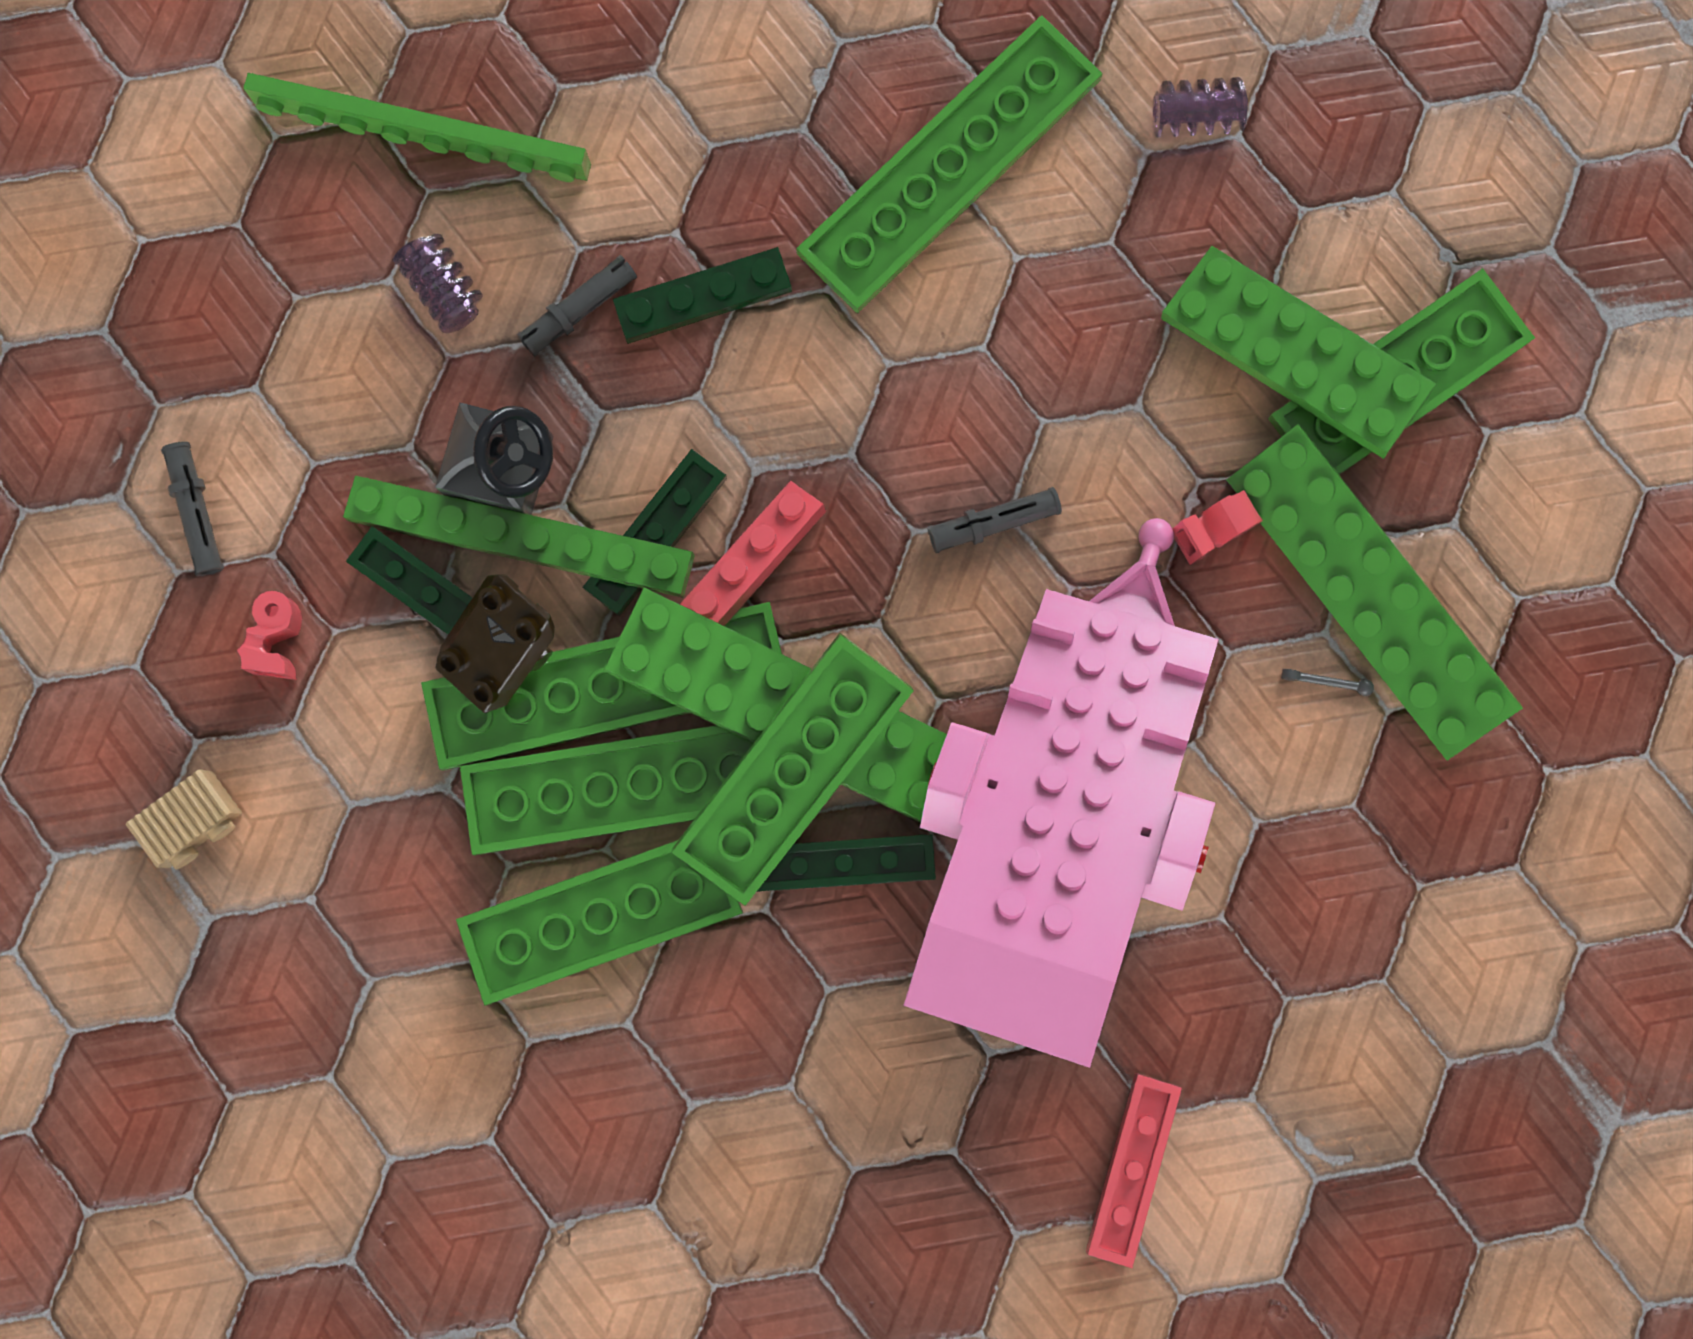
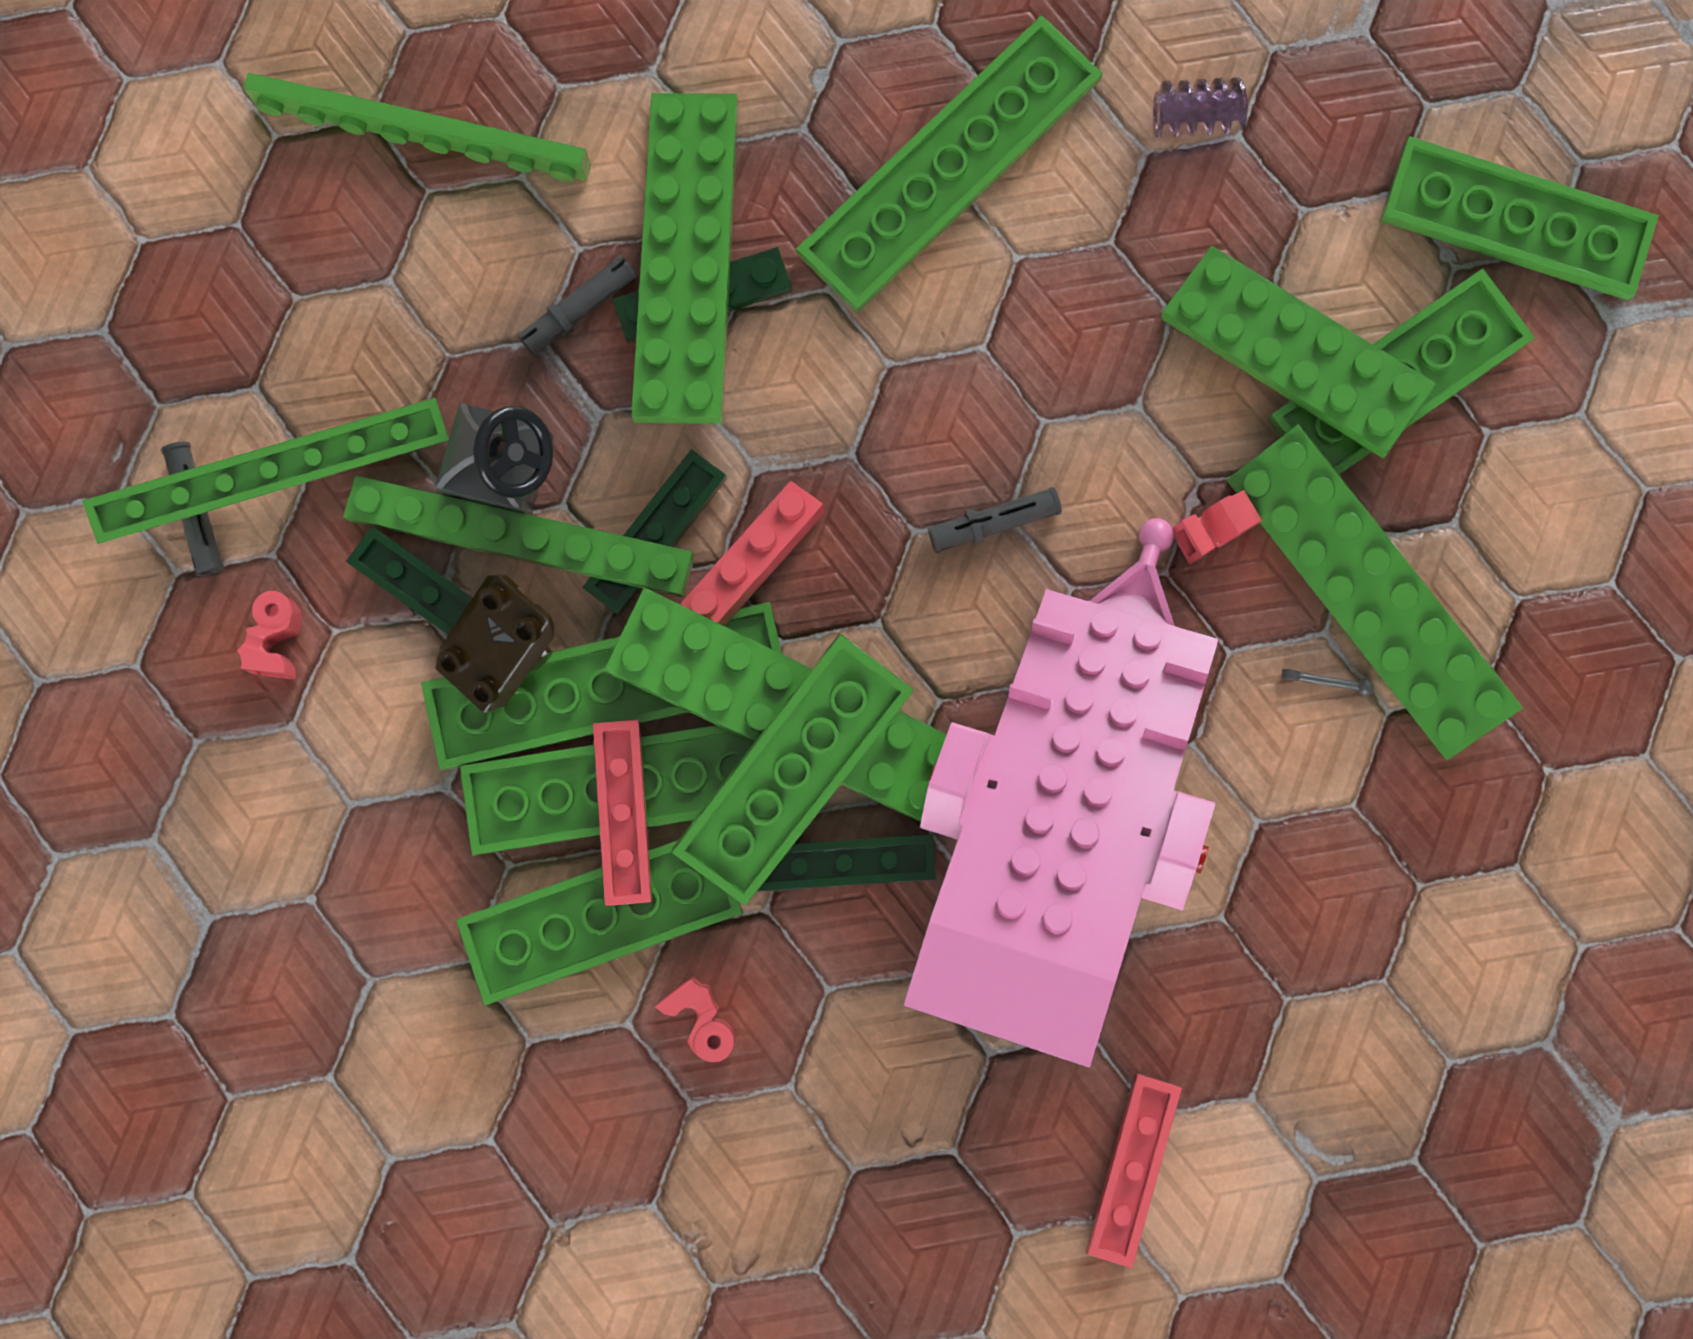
(185, 820): tan brick -> none
(265, 470): none -> bright green plate
(438, 282): piece -> none
(622, 812): none -> coral plate
(685, 259): none -> bright green plate
(710, 1037): none -> coral leg
(1519, 218): none -> bright green plate

